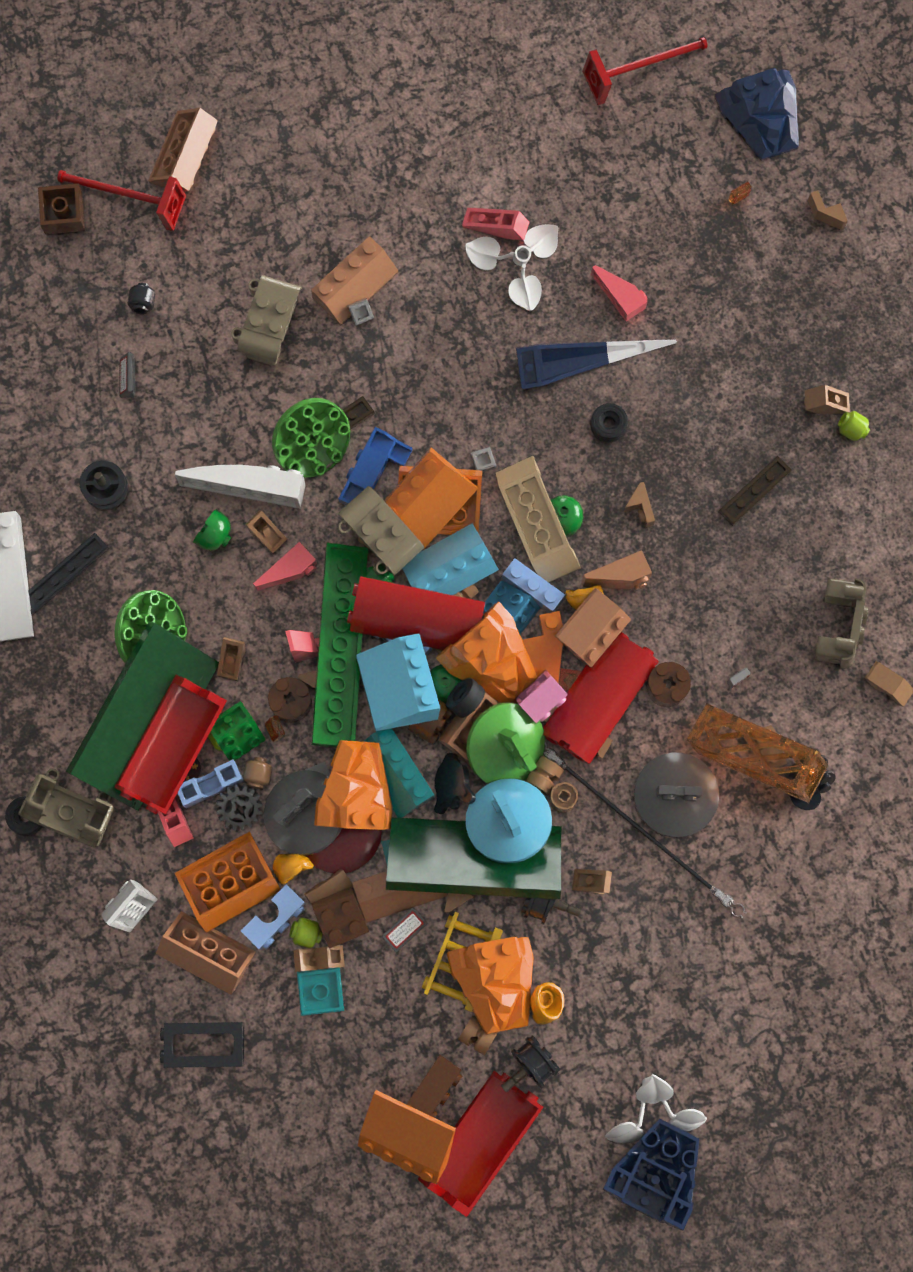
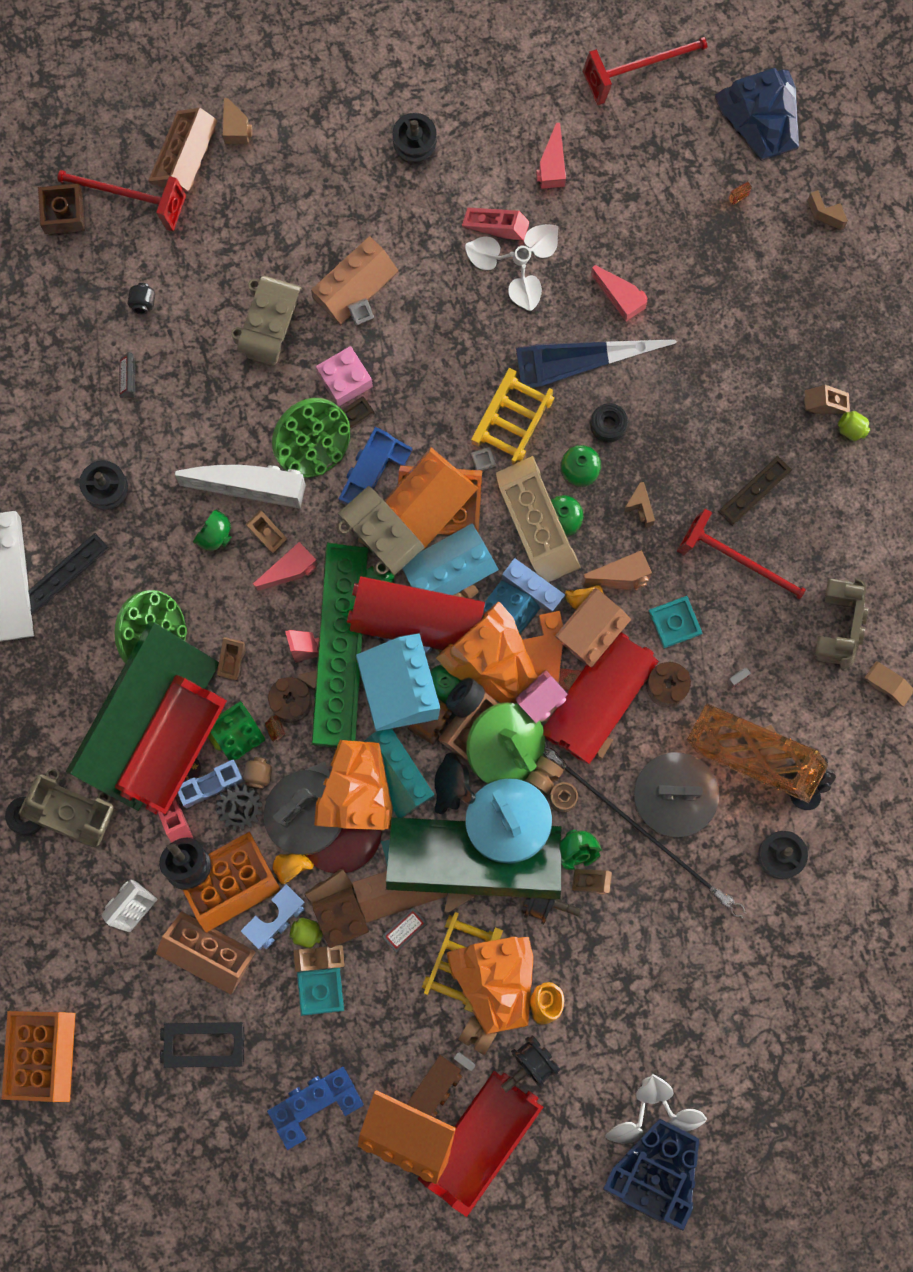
(38, 1056): none -> orange slope
(185, 863): none -> black wheel
(235, 125): none -> medium nougat slope
(310, 1100): none -> blue bracket
(344, 376): none -> bright pink brick
(414, 137): none -> black wheel
(464, 1061): none -> light grey tile
(501, 400): none -> yellow fence
(552, 168): none -> coral slope
(578, 848): none -> green cylinder
(580, 465): none -> green cylinder
(675, 622): none -> teal tile
(697, 533): none -> red tile
(782, 855): none -> black wheel

